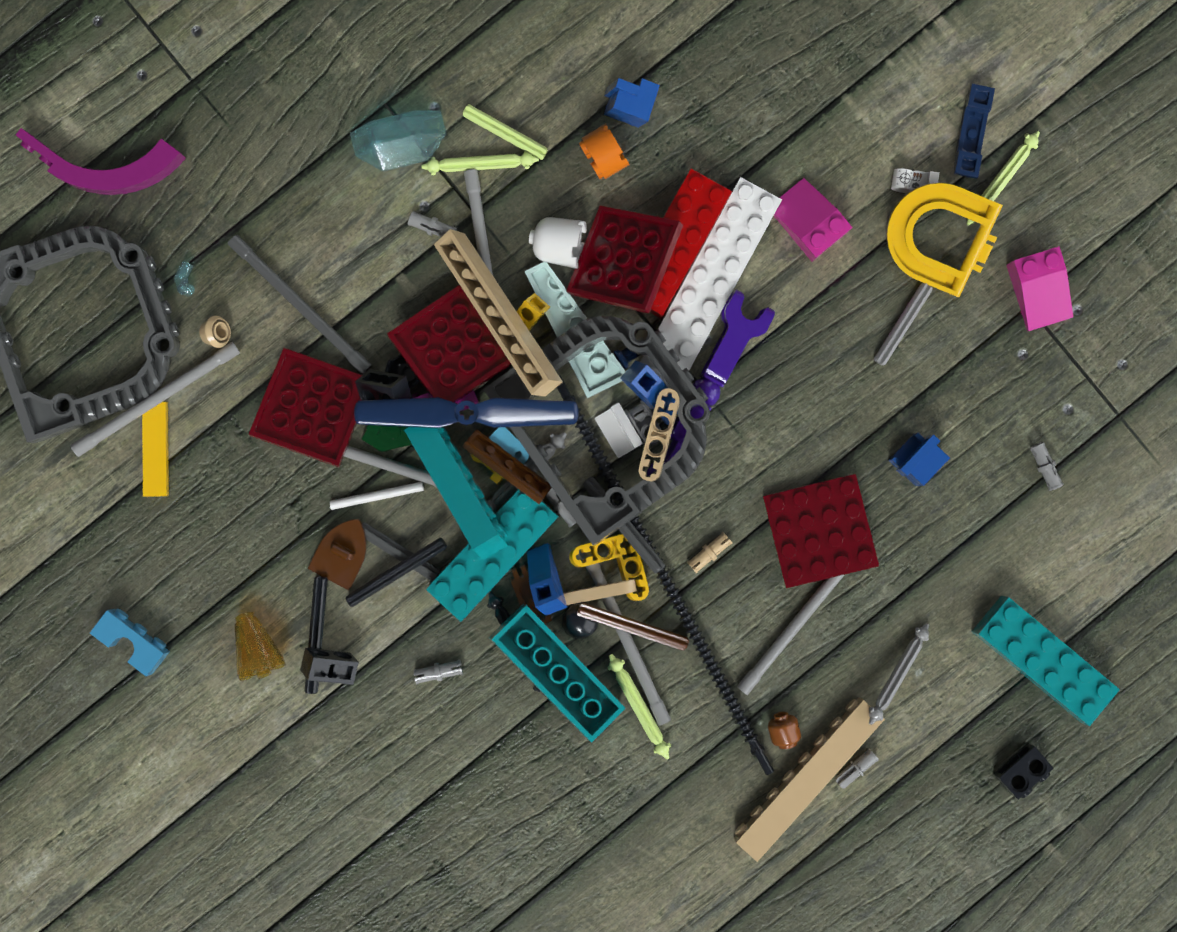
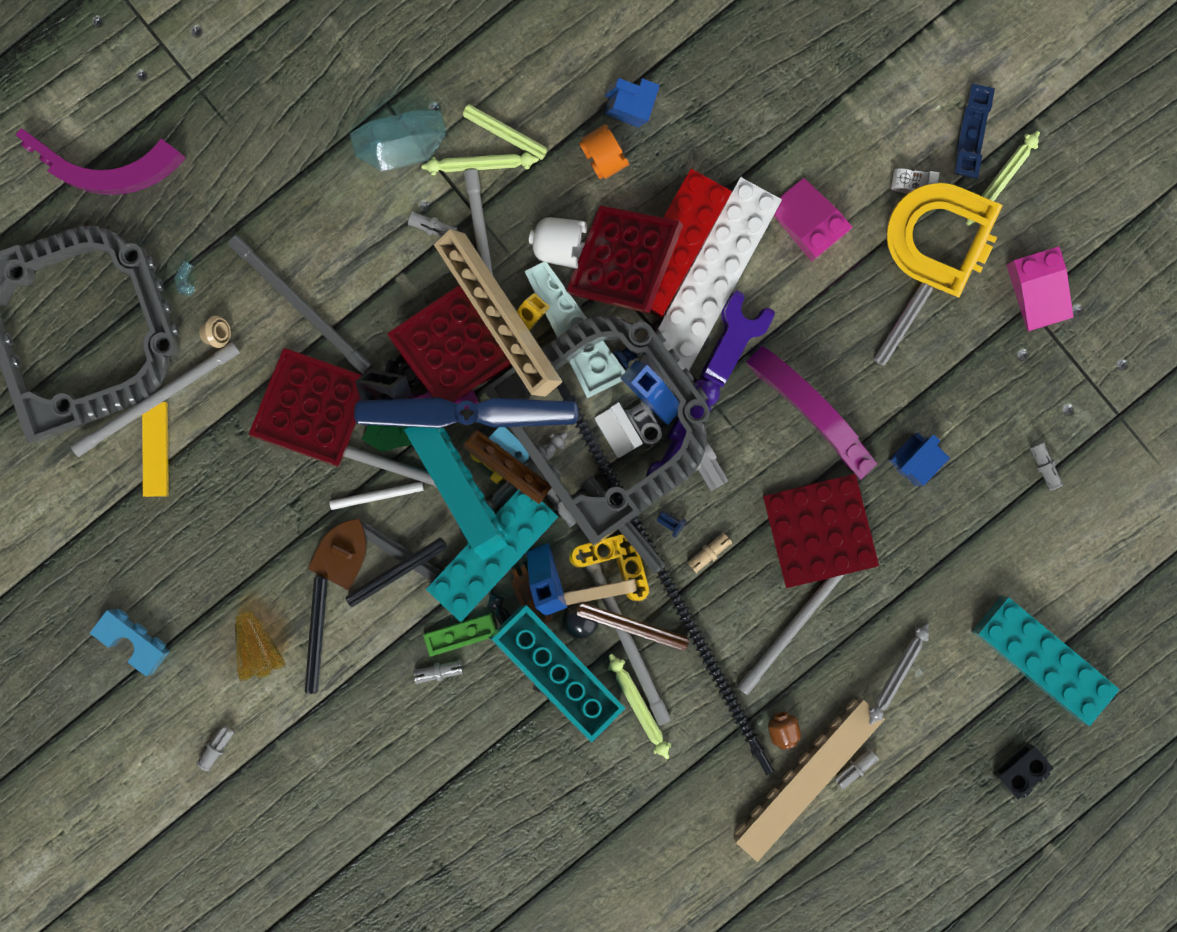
(214, 748): none -> light grey axle
(329, 666): black brick -> none
(459, 634): none -> bright green tile
(661, 435): tan beam -> none
(671, 523): none -> dark blue piece
(710, 470): none -> light grey piece
(814, 408): none -> magenta arch

